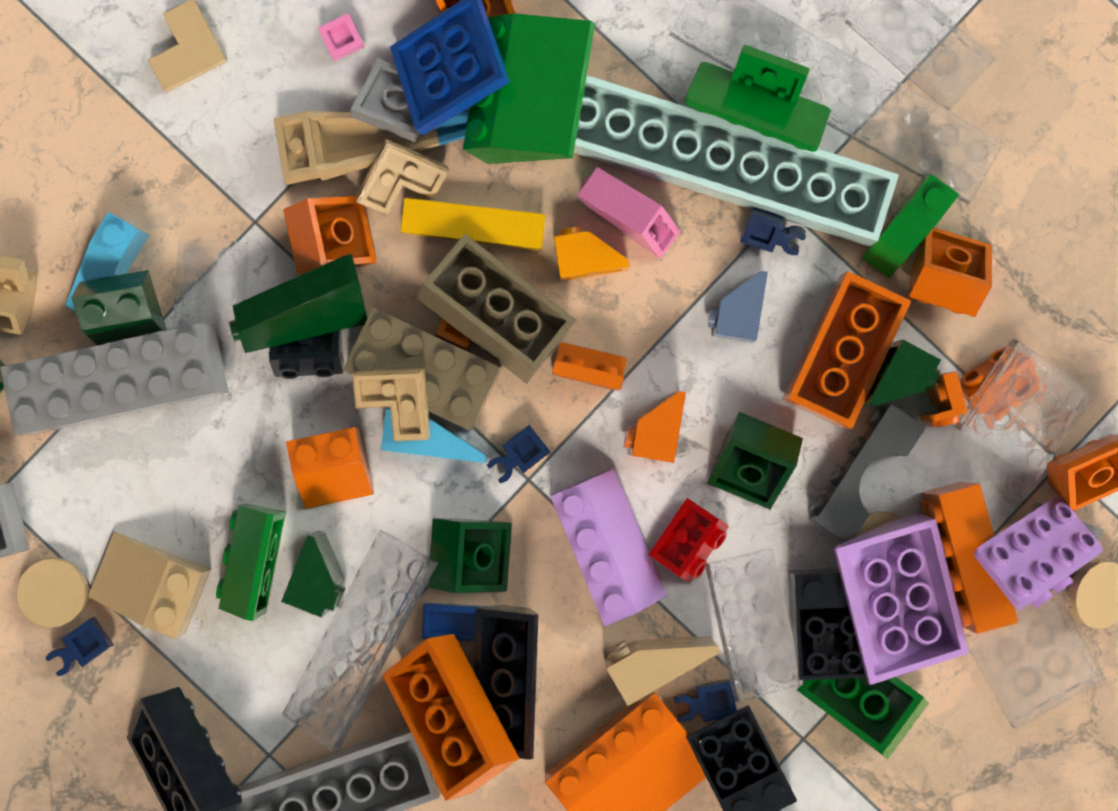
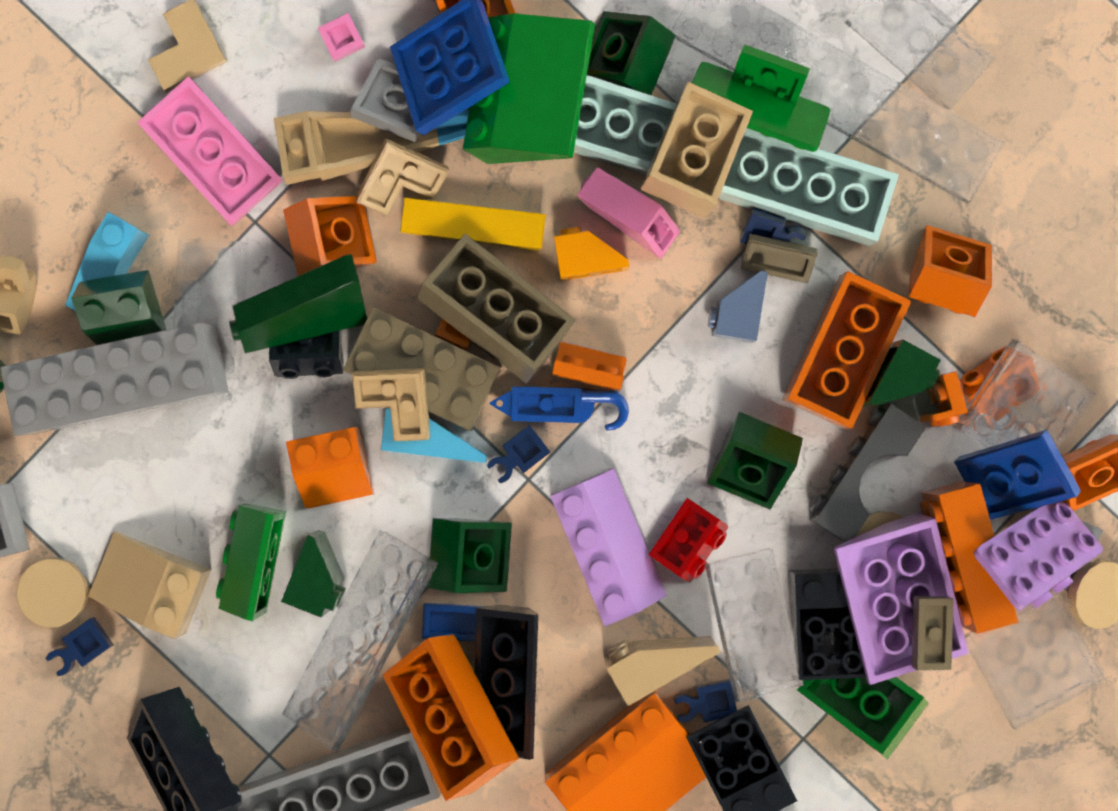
(210, 151): none -> bright pink plate
(559, 404): none -> blue plate
(629, 50): none -> dark green slope
(657, 431): orange slope -> none
(697, 150): none -> tan slope
(779, 258): none -> dark tan tile
(910, 224): green slope -> none
(932, 633): none -> dark tan plate
(1019, 474): none -> blue tile

